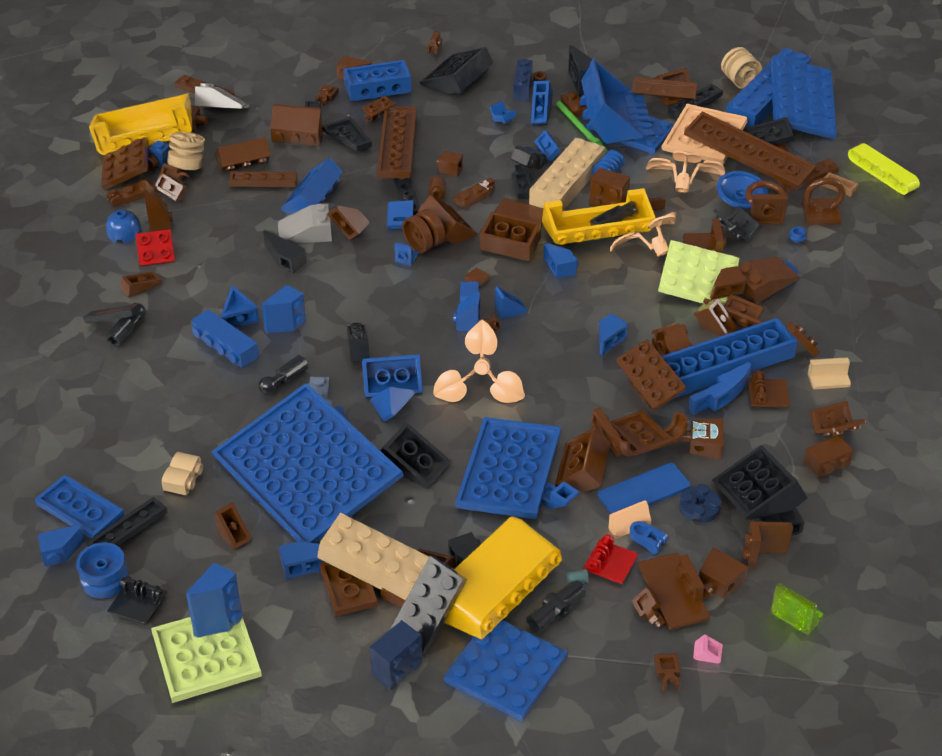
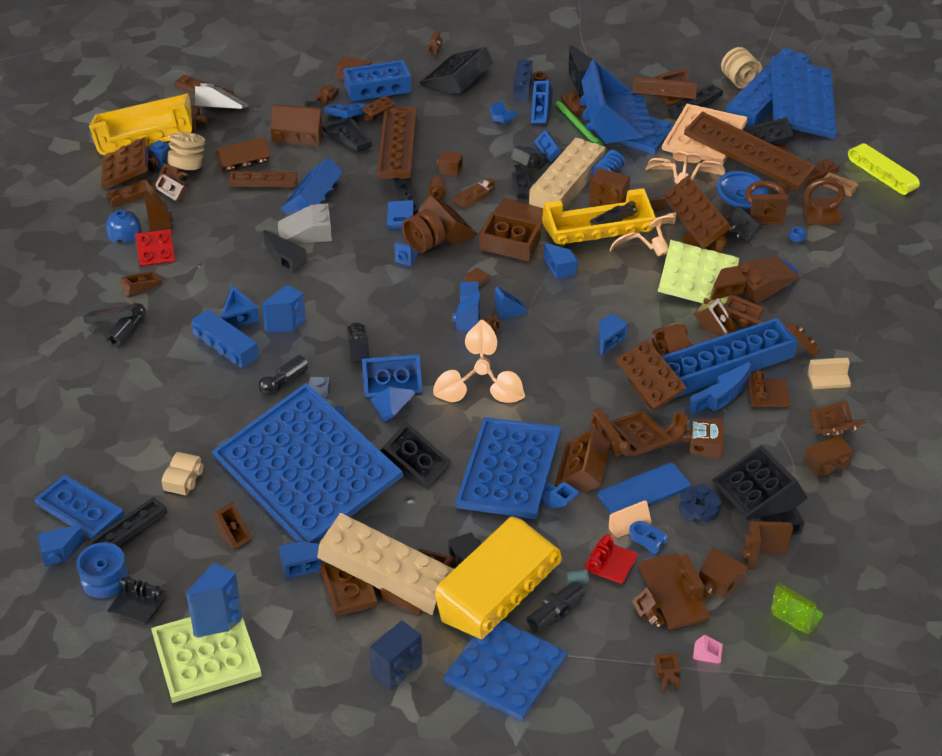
(345, 111): none -> blue plate
(348, 220): reddish brown slope -> none
(431, 600): plate -> none
(696, 212): none -> reddish brown plate

